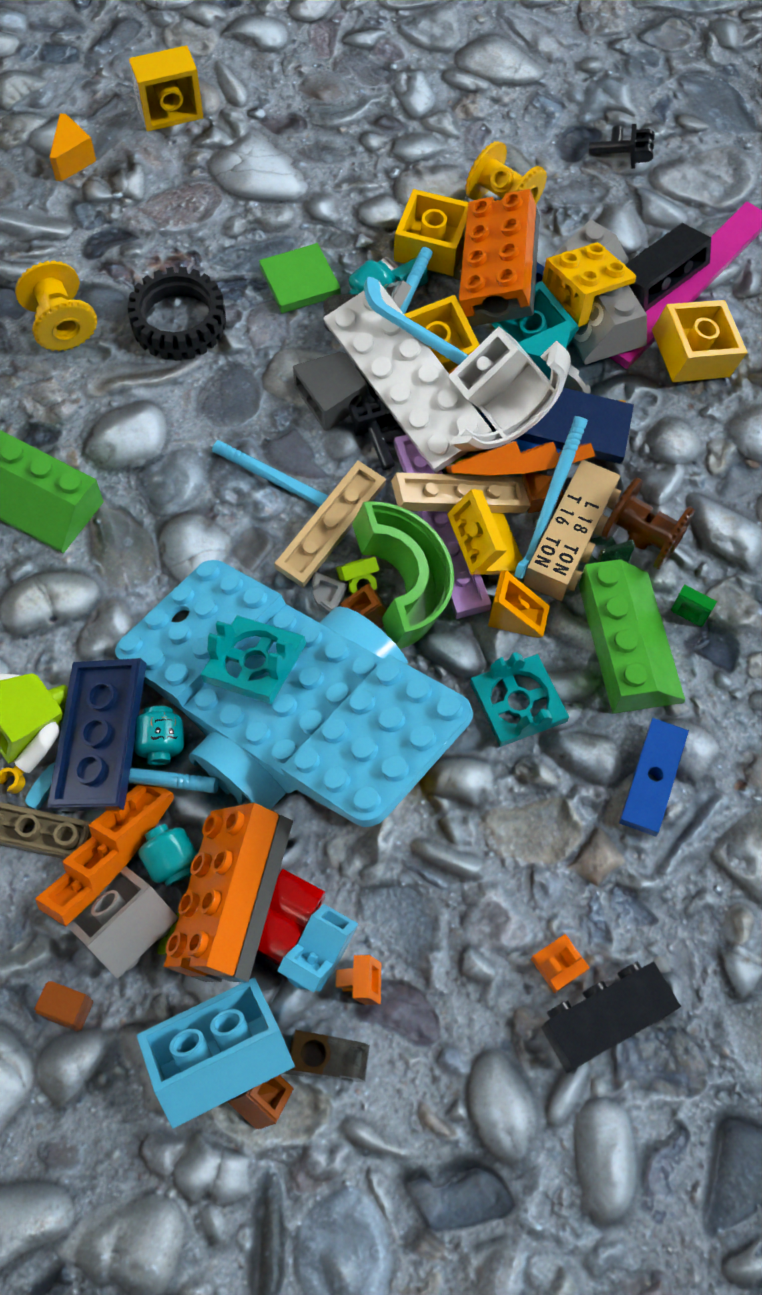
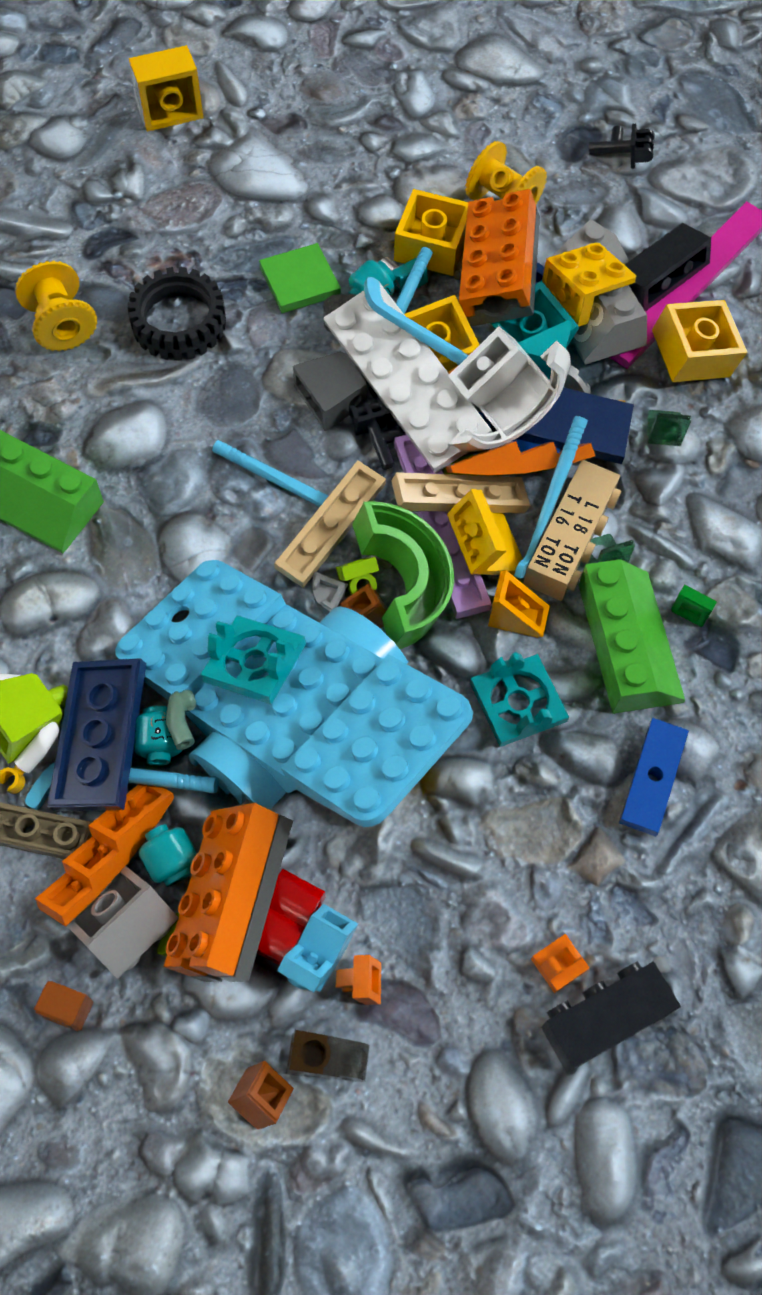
(70, 149): light orange slope -> none
(175, 718): none -> sand green arm
(213, 1052): medium azure brick -> none
(398, 291): light grey tile -> none
(537, 488): dark orange slope -> none
(646, 527): reddish brown hose -> none
(666, 427): none -> clear green bracket

